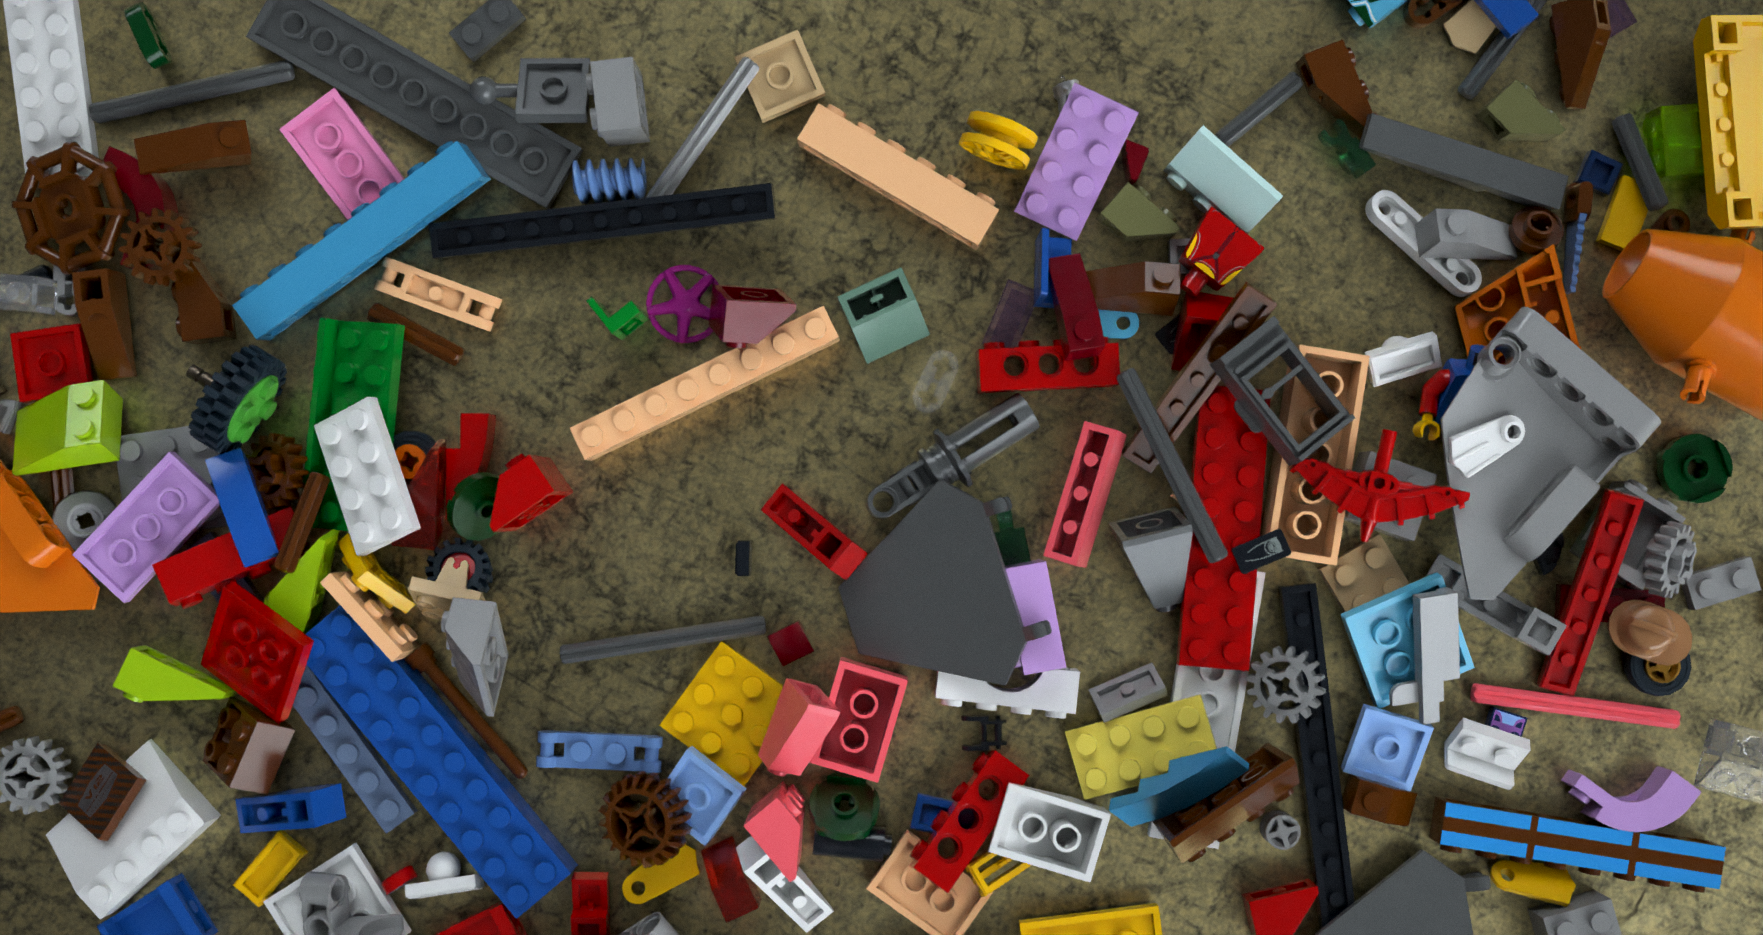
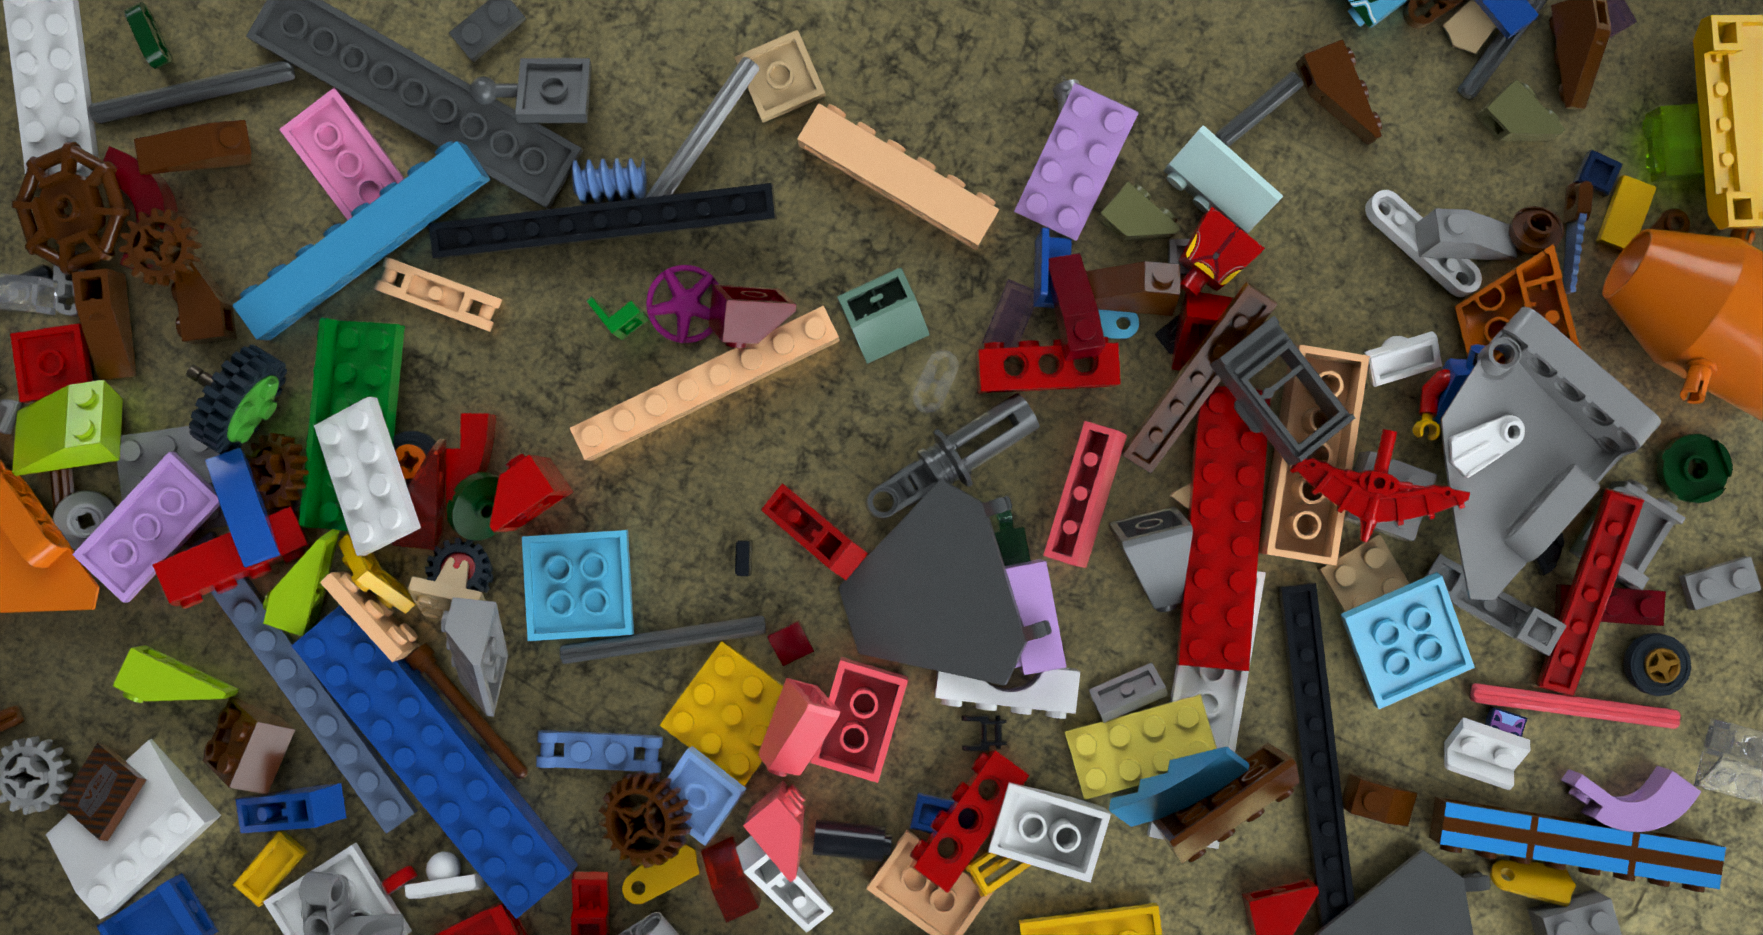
(256, 652): red plate -> none
(302, 522): reddish brown axle -> none
(418, 335): reddish brown axle -> none
(577, 585): none -> medium azure plate
(619, 101): light grey brick -> none
(844, 825): dark green plate -> none
(998, 140): yellow wheel -> none
(1133, 160): dark red slope -> none
(1172, 465): dark grey axle -> none
(1261, 551): black sticker -> none
(1286, 833): light grey wheel -> none
(1298, 691): light grey gear -> none
(1351, 158): clear green plate -> none
(1386, 747): light blue plate -> none
(1434, 653): piece -> none
(1463, 163): dark grey slope -> none
(1640, 162): dark grey axle -> none
(1650, 632): medium nougat piece -> none
(1669, 559): light grey gear -> none

